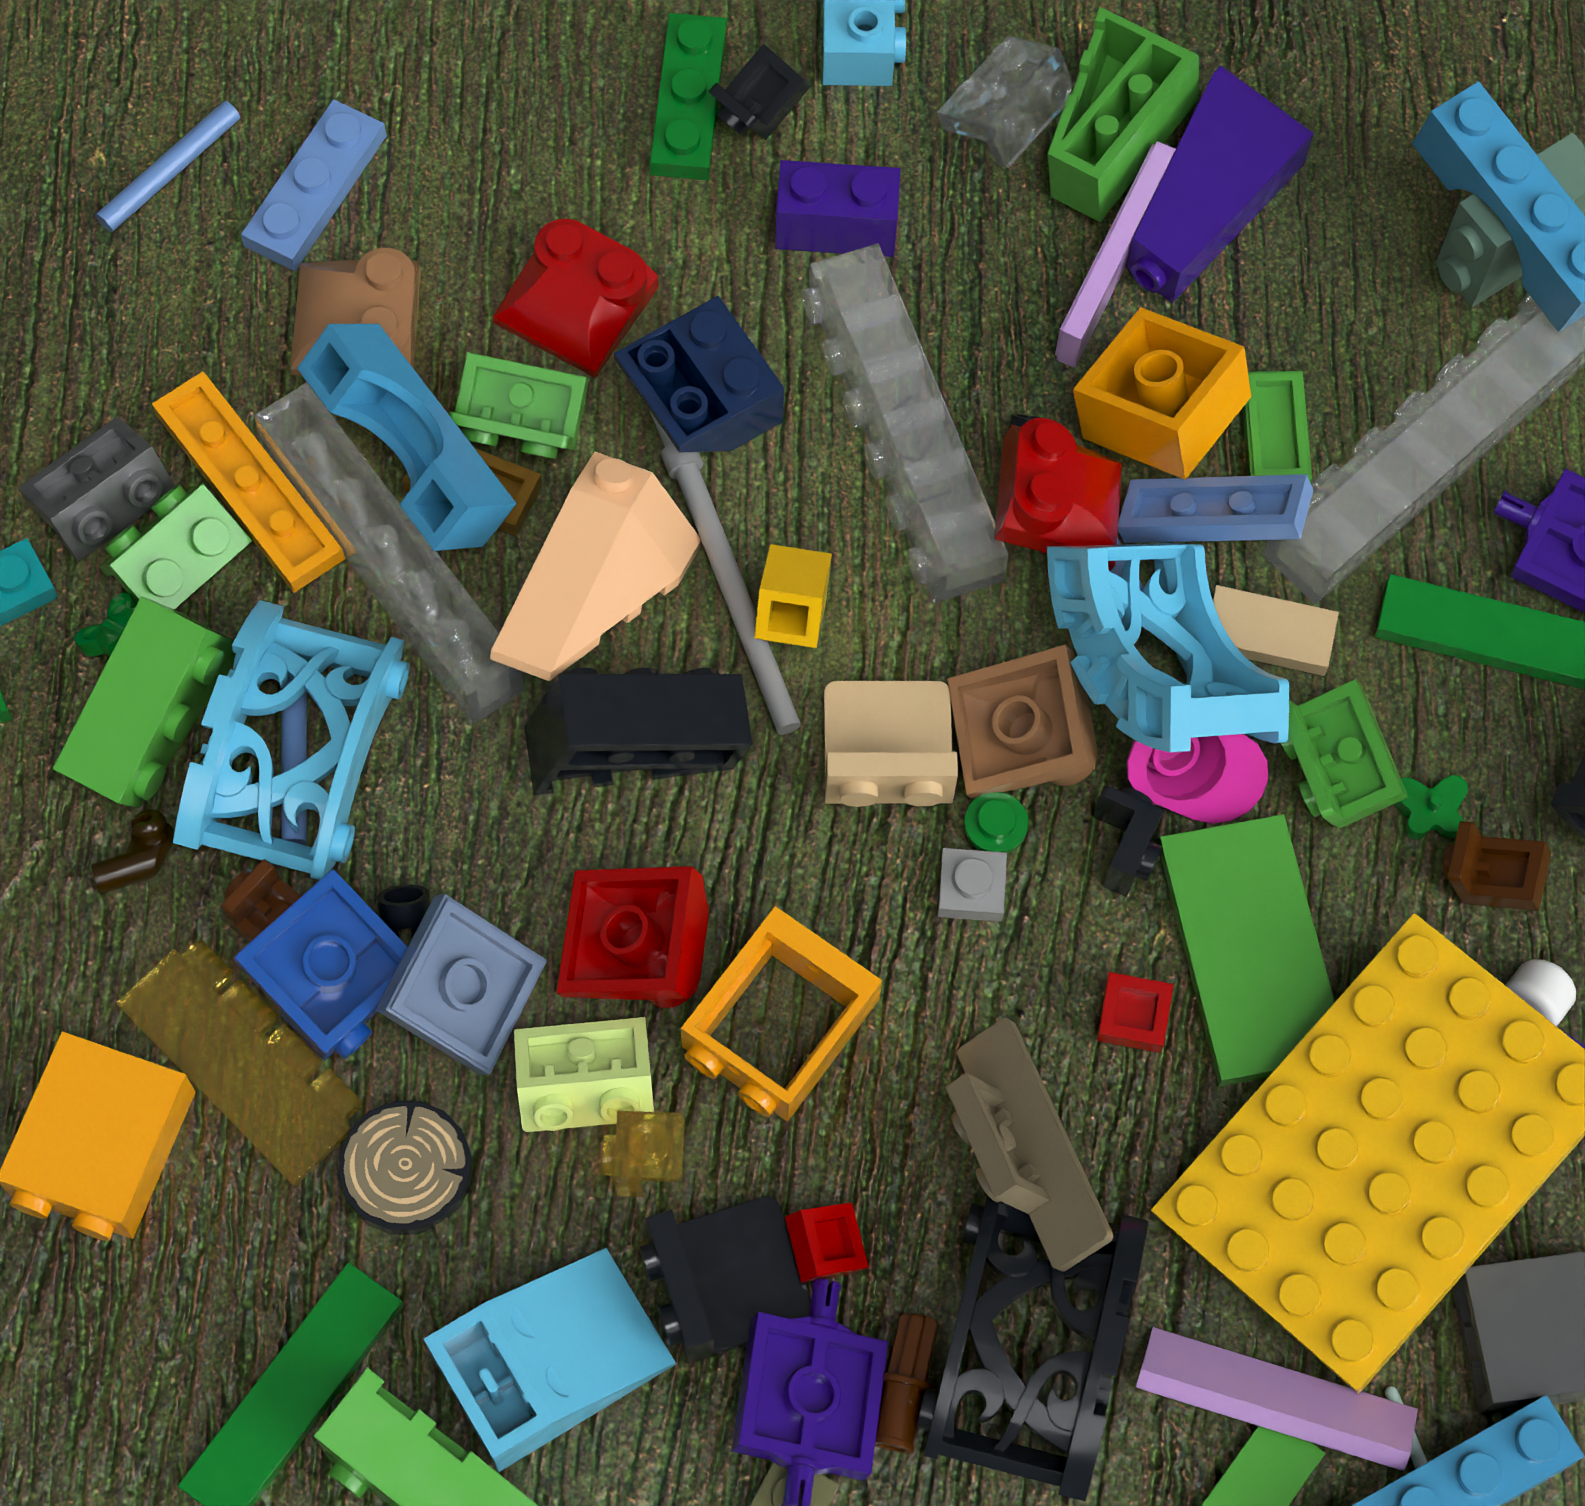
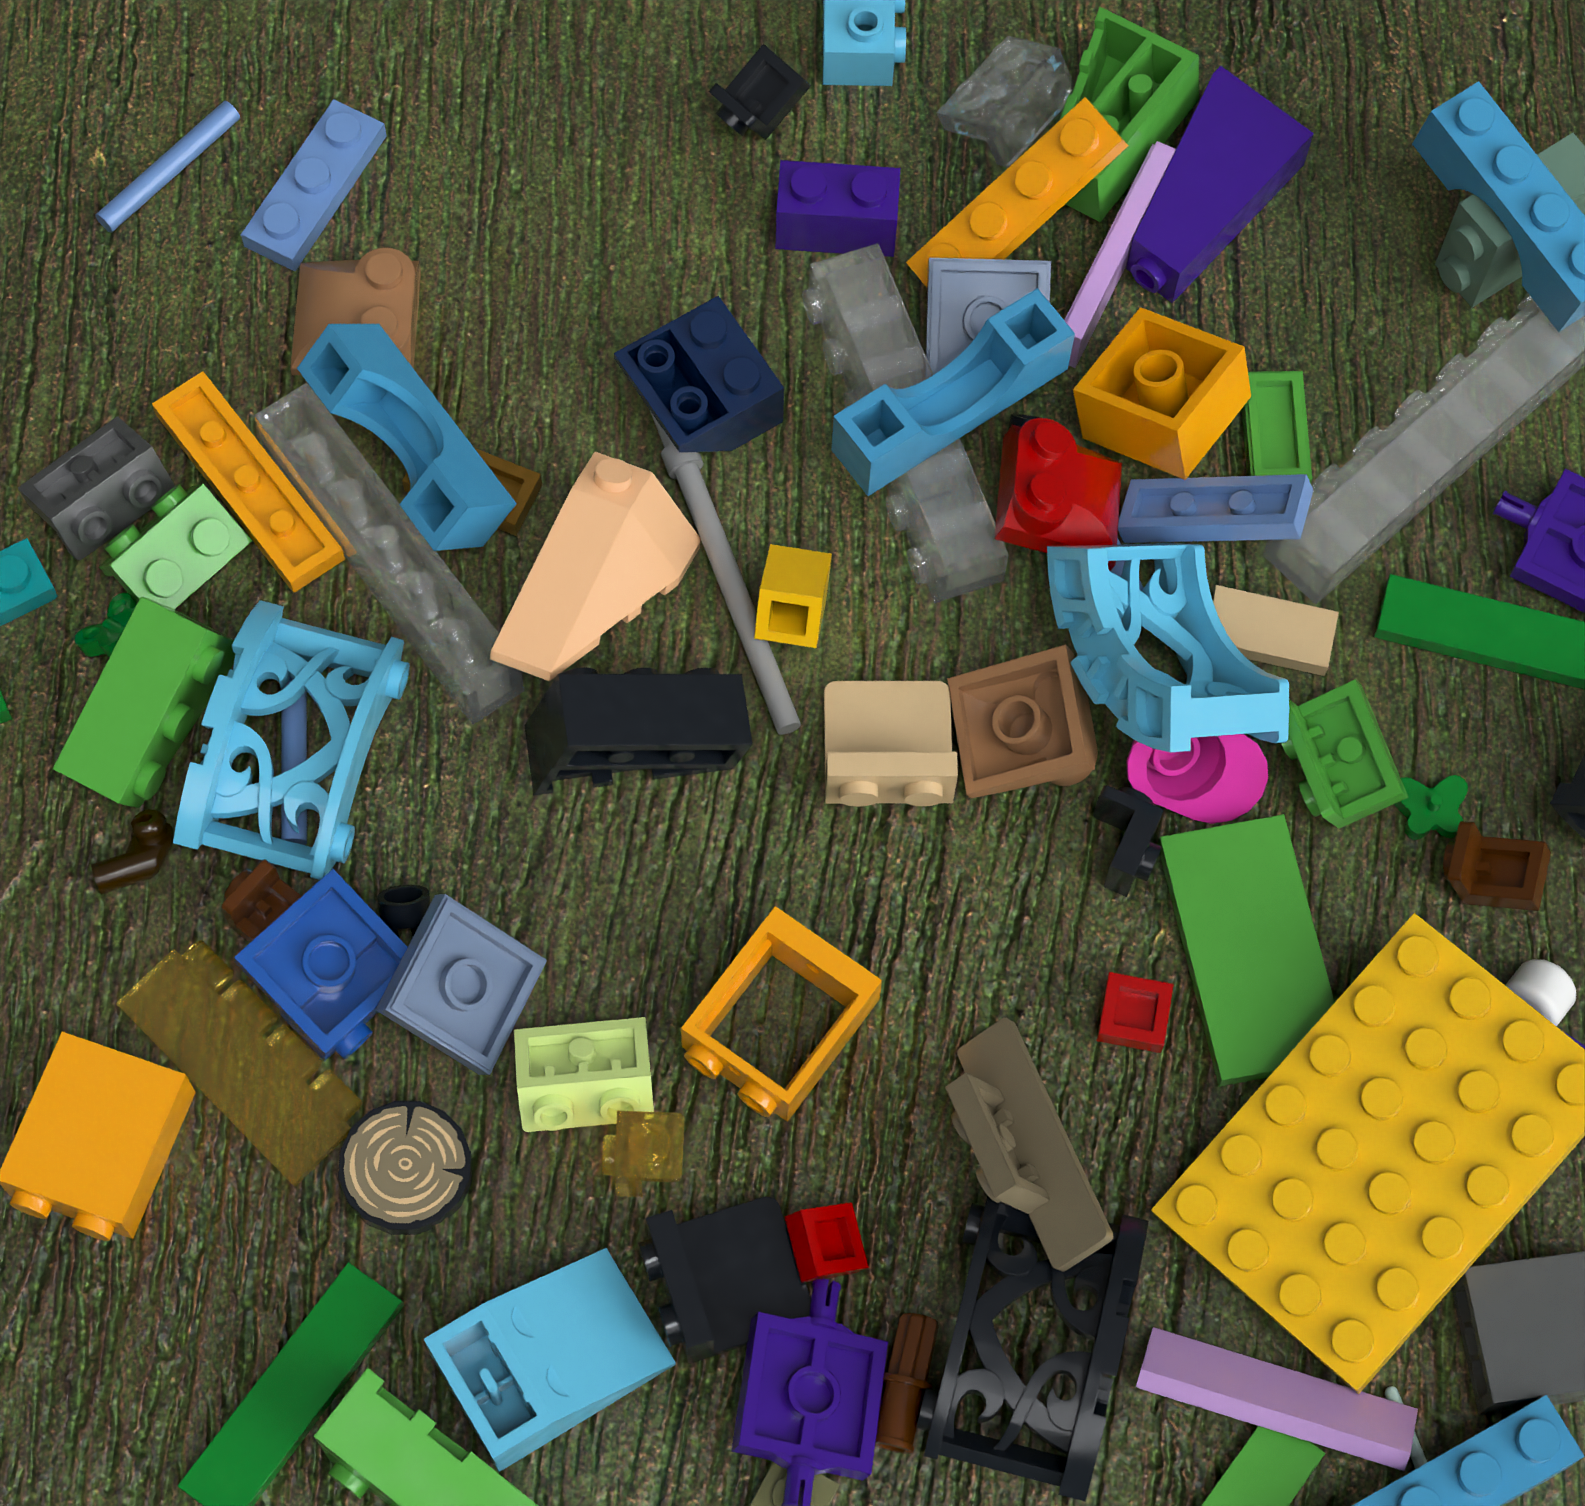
(520, 403): bright green bracket -> none
(577, 295): red slope -> none
(635, 935): red slope -> none
(685, 107): green plate -> none
(903, 427): none -> dark azure arch
(968, 293): none -> sand blue tile
(972, 884): light grey plate -> none
(996, 822): green plate -> none
(1027, 191): none -> light orange plate

